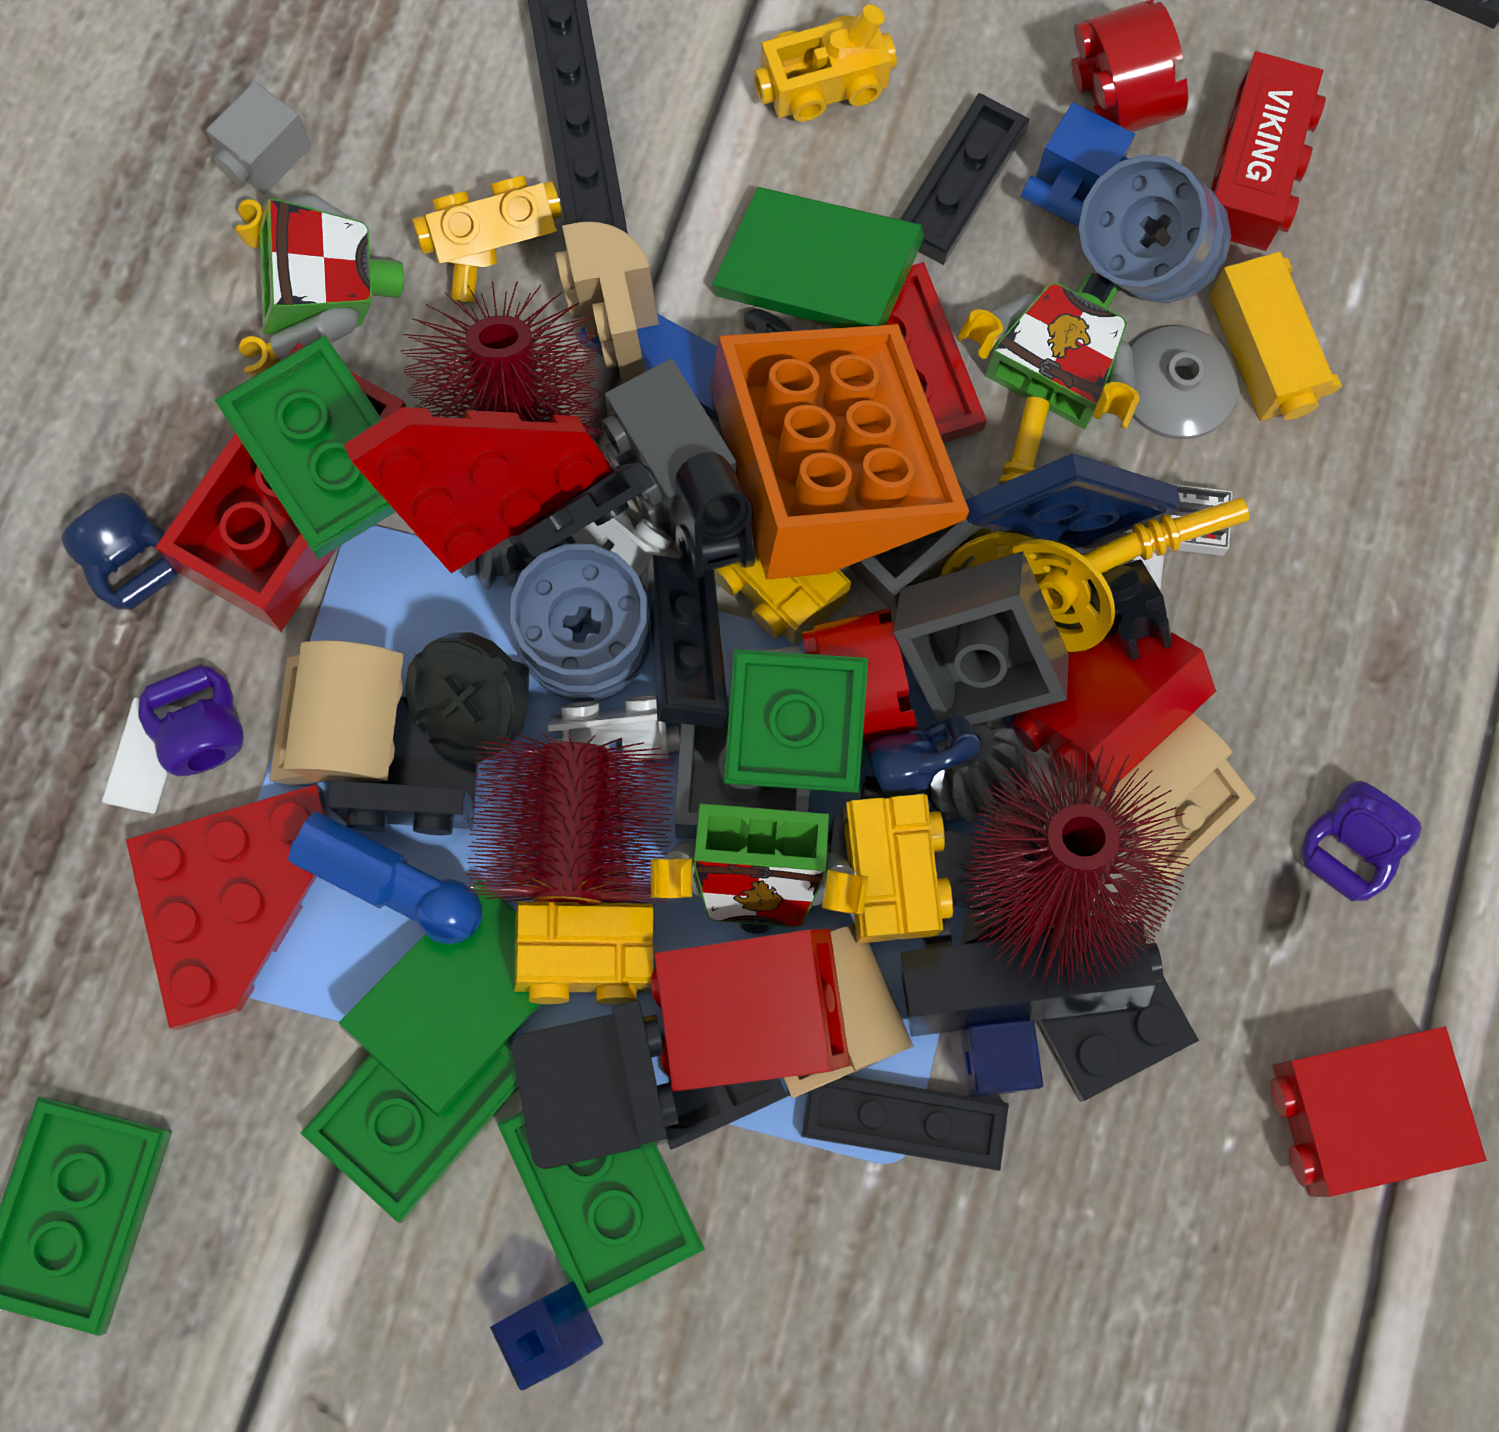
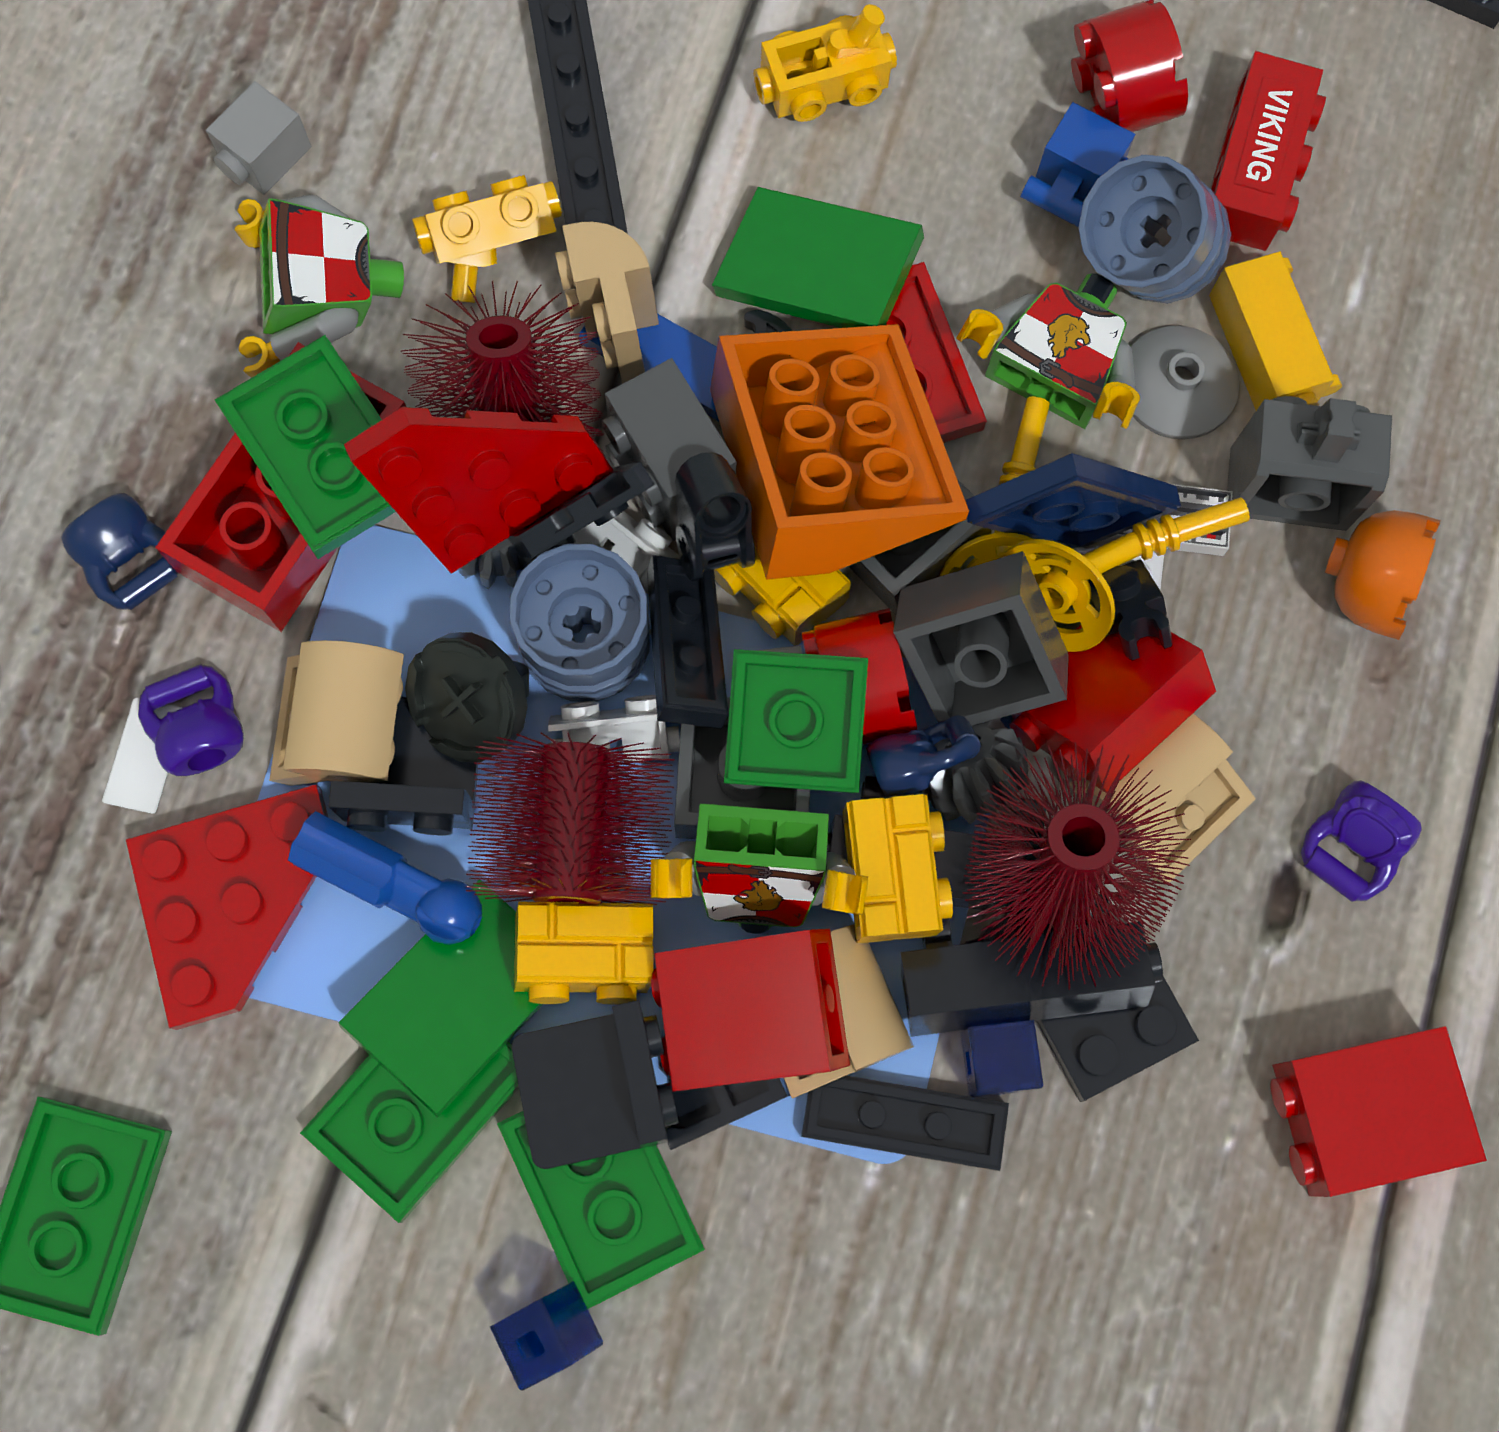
(964, 175): black tile -> none
(1311, 462): none -> dark grey hinge
(1382, 569): none -> orange cylinder

